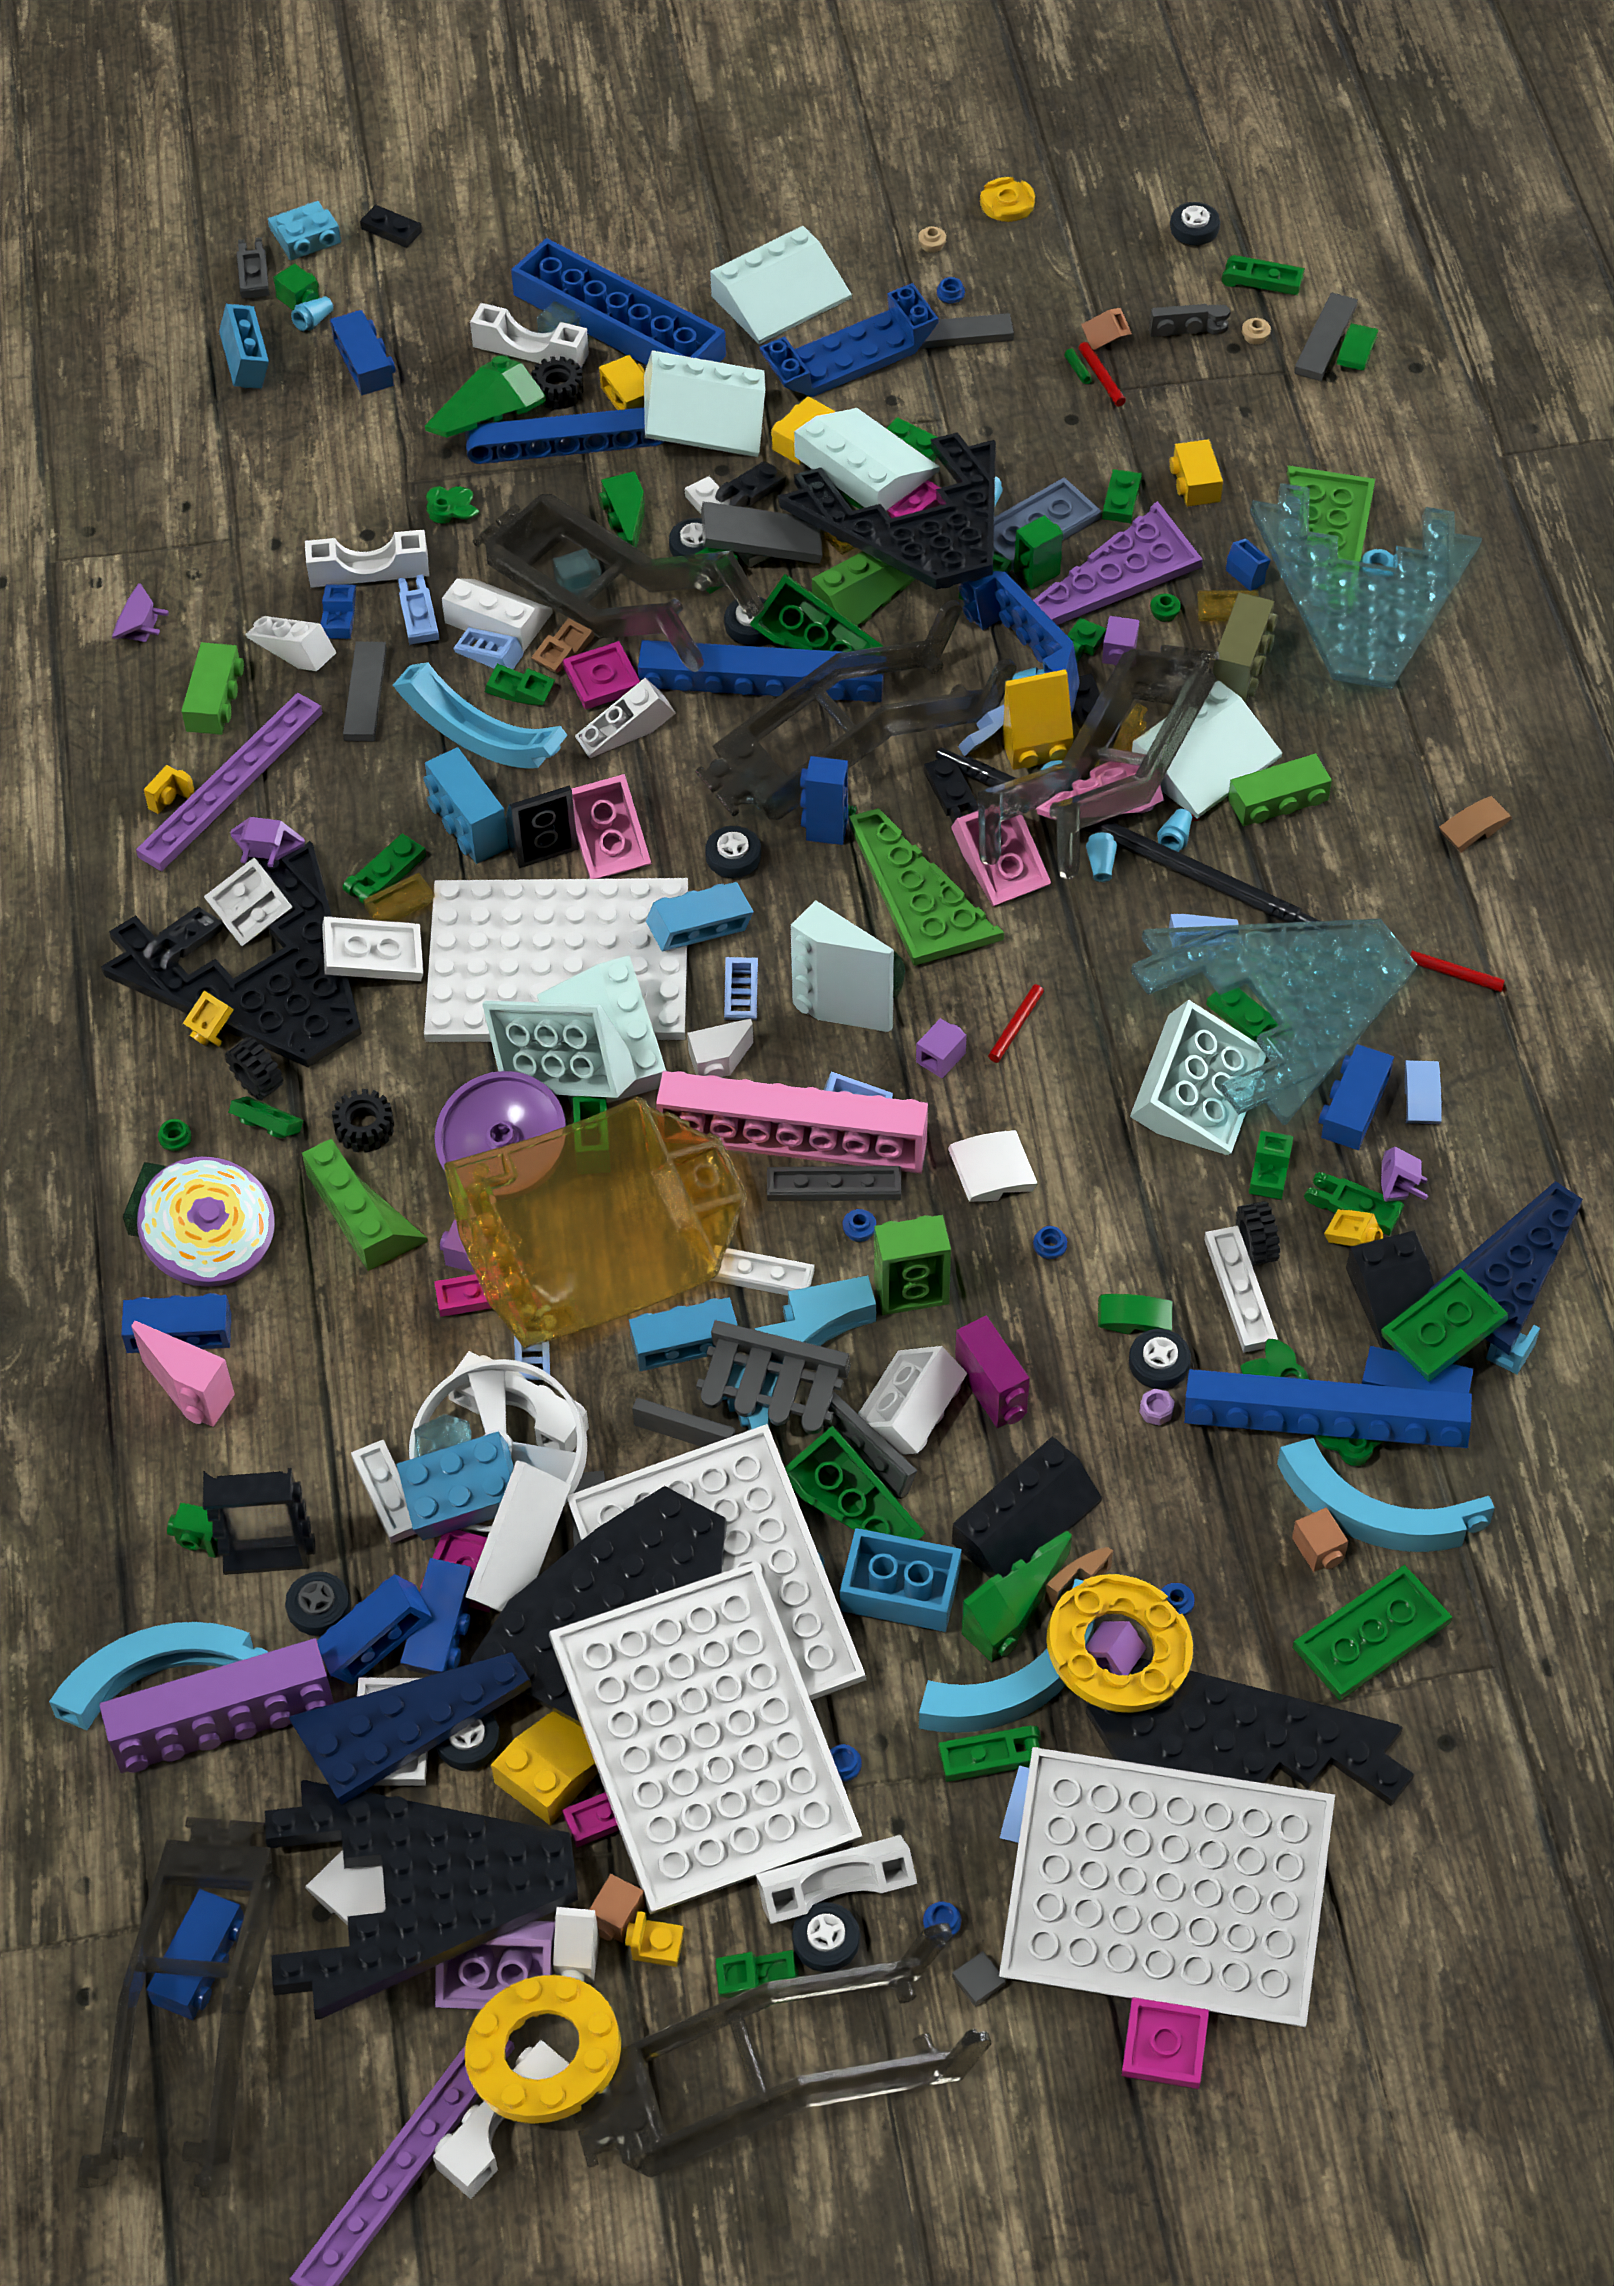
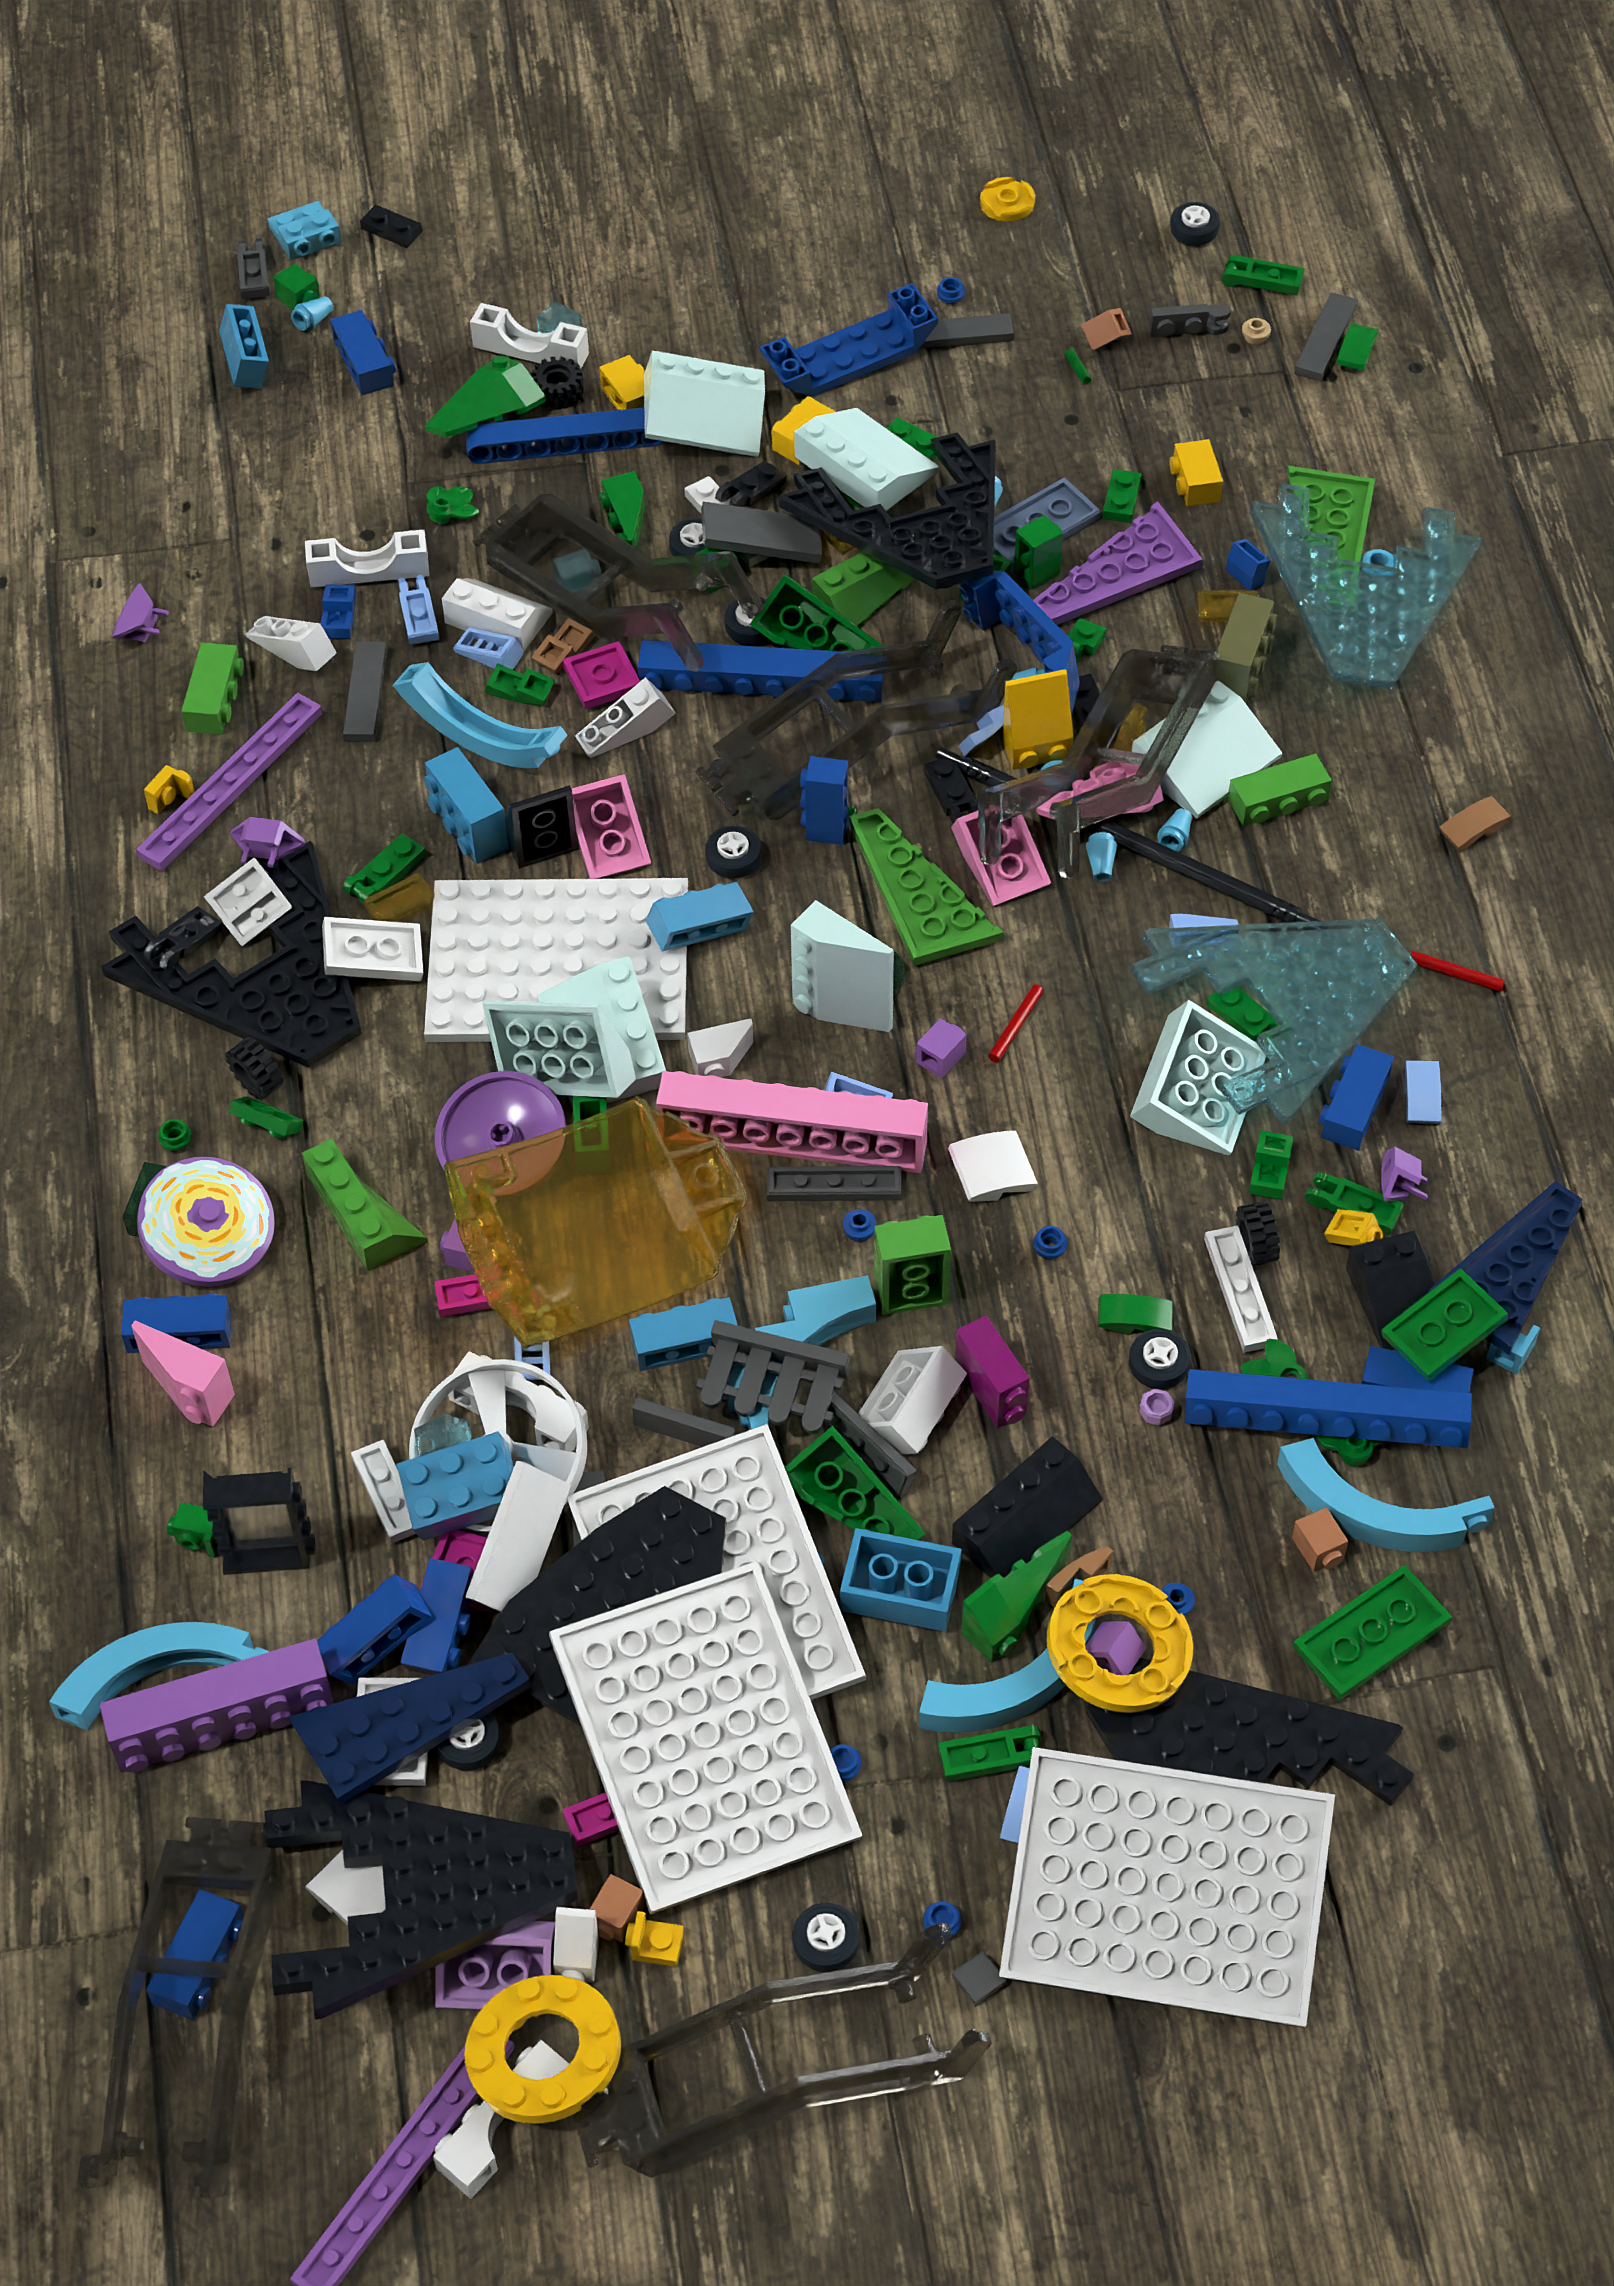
(207, 1019): yellow bracket -> none
(312, 1591): black wheel -> none
(363, 1105): black tyre -> none
(546, 1766): yellow slope -> none
(613, 306): blue brick -> none
(740, 965): light blue slope -> none
(746, 1971): green slope -> none
(763, 1272): white tile -> none
(779, 285): light aqua slope -> none
(869, 1867): white arch -> none
(918, 500): dark pink plate -> none
(932, 239): tan plate -> none
(1102, 374): red bar -> none
(1119, 638): medium lavender brick -> none
(1165, 607): green plate -> none
(1165, 2043): dark pink plate -> none

